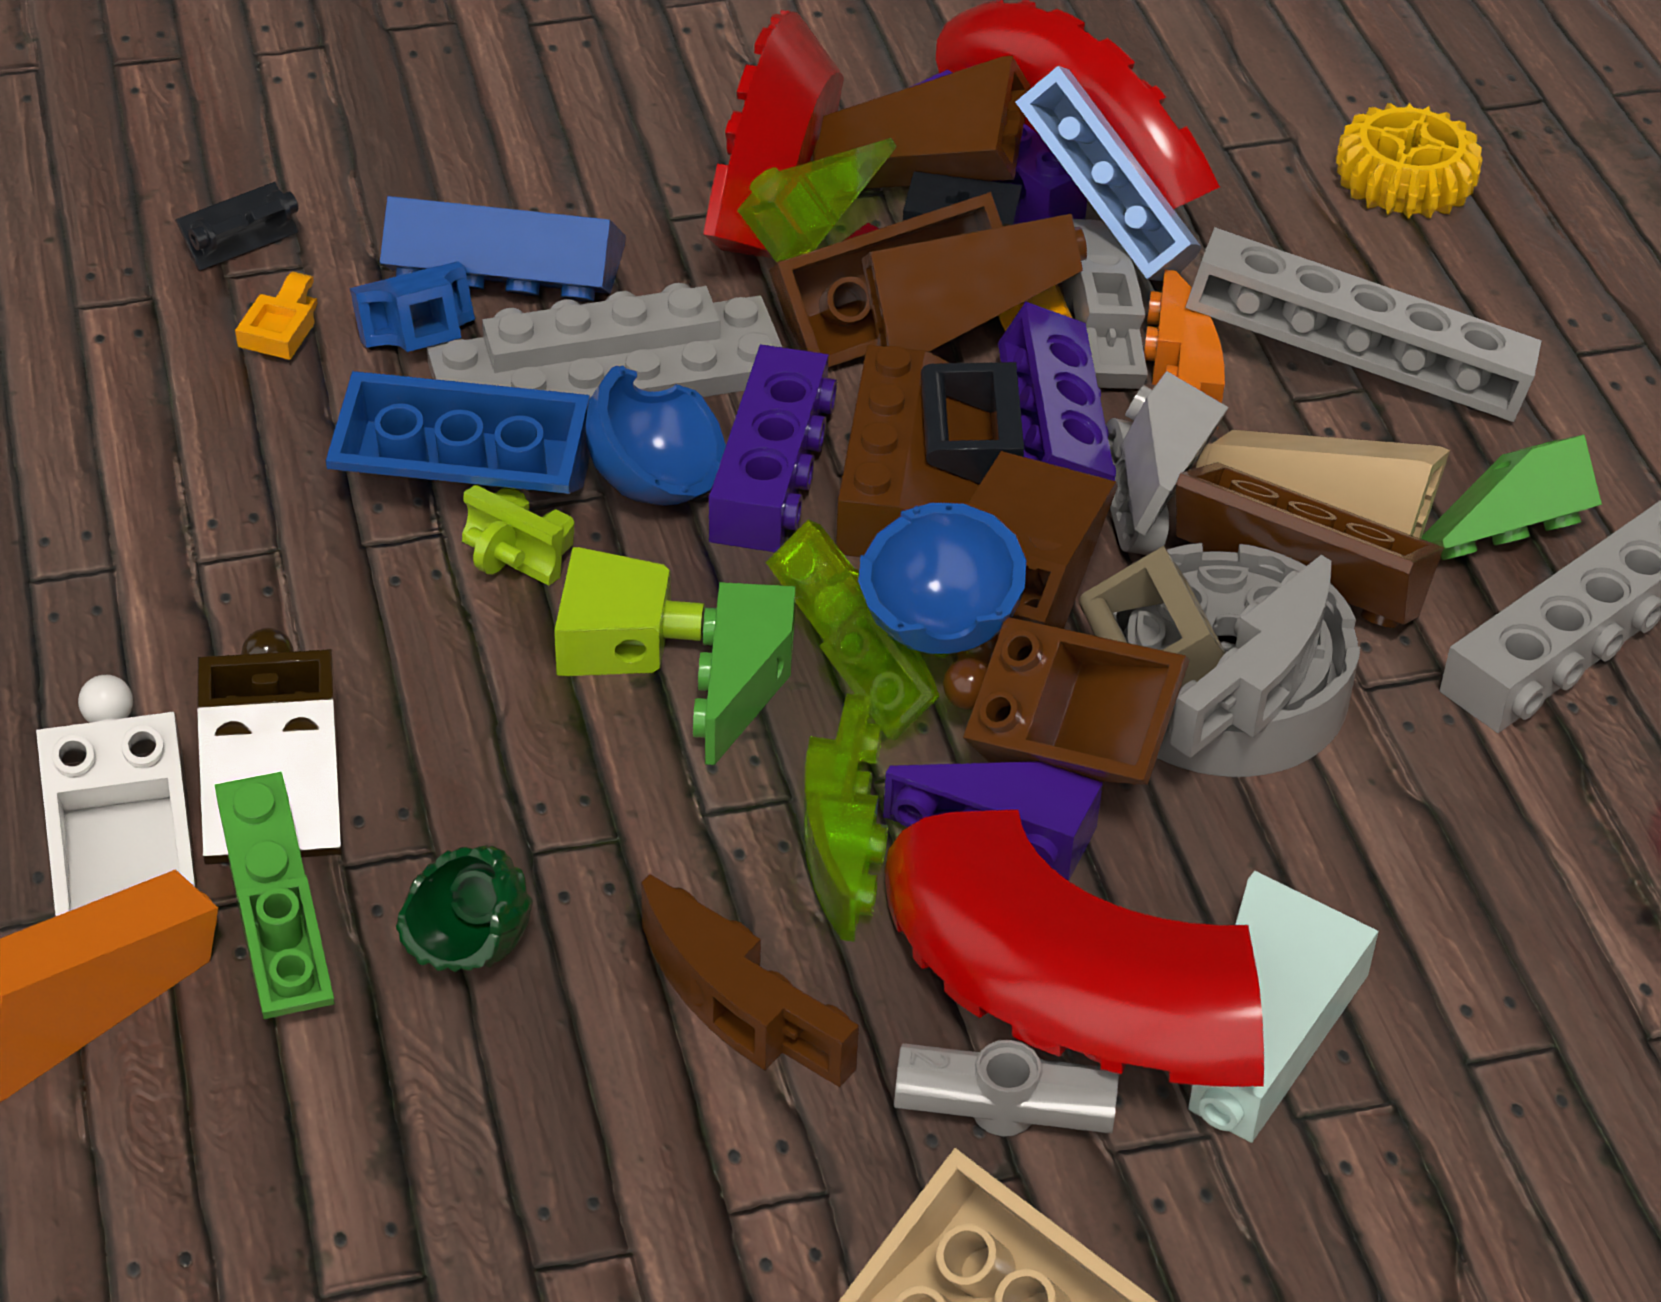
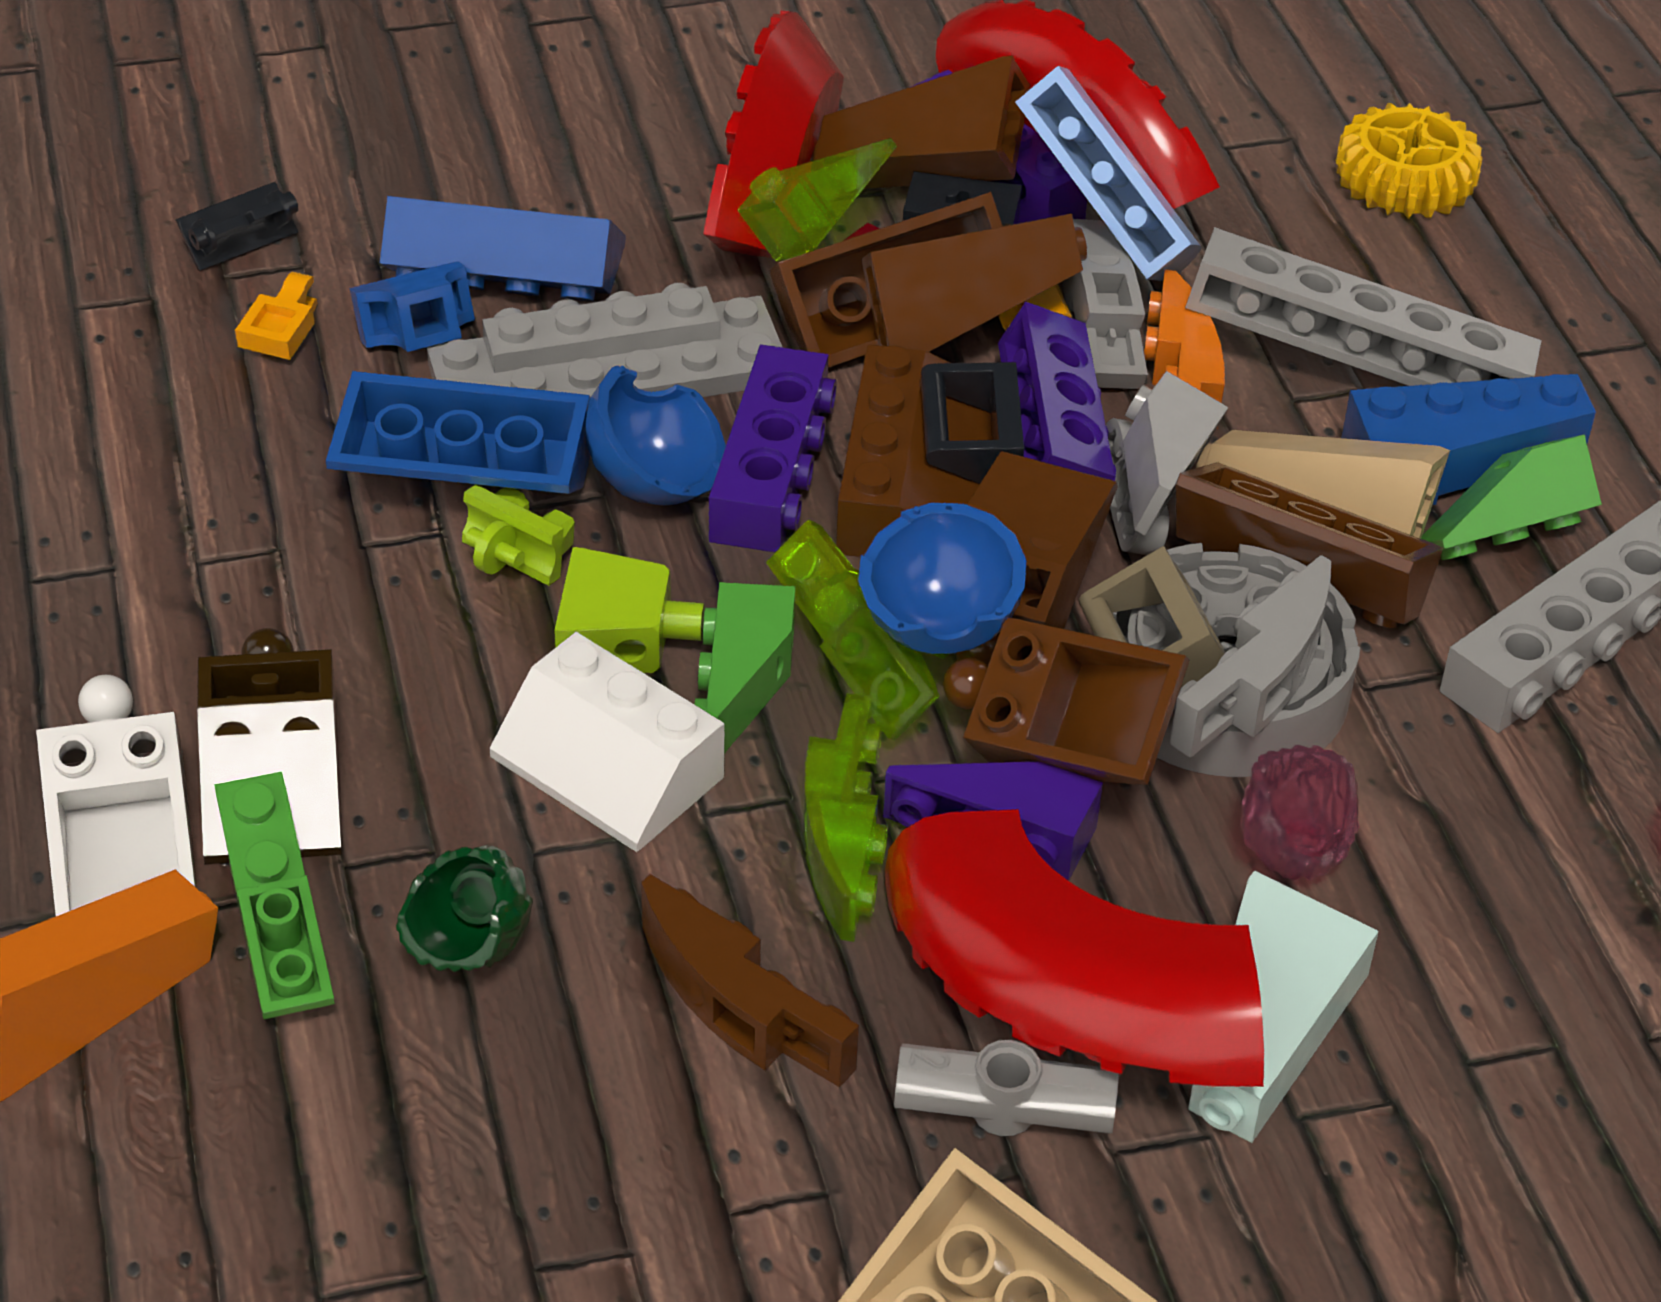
(610, 742): none -> white slope
(1300, 811): none -> clear pink hair
(1472, 419): none -> blue wedge

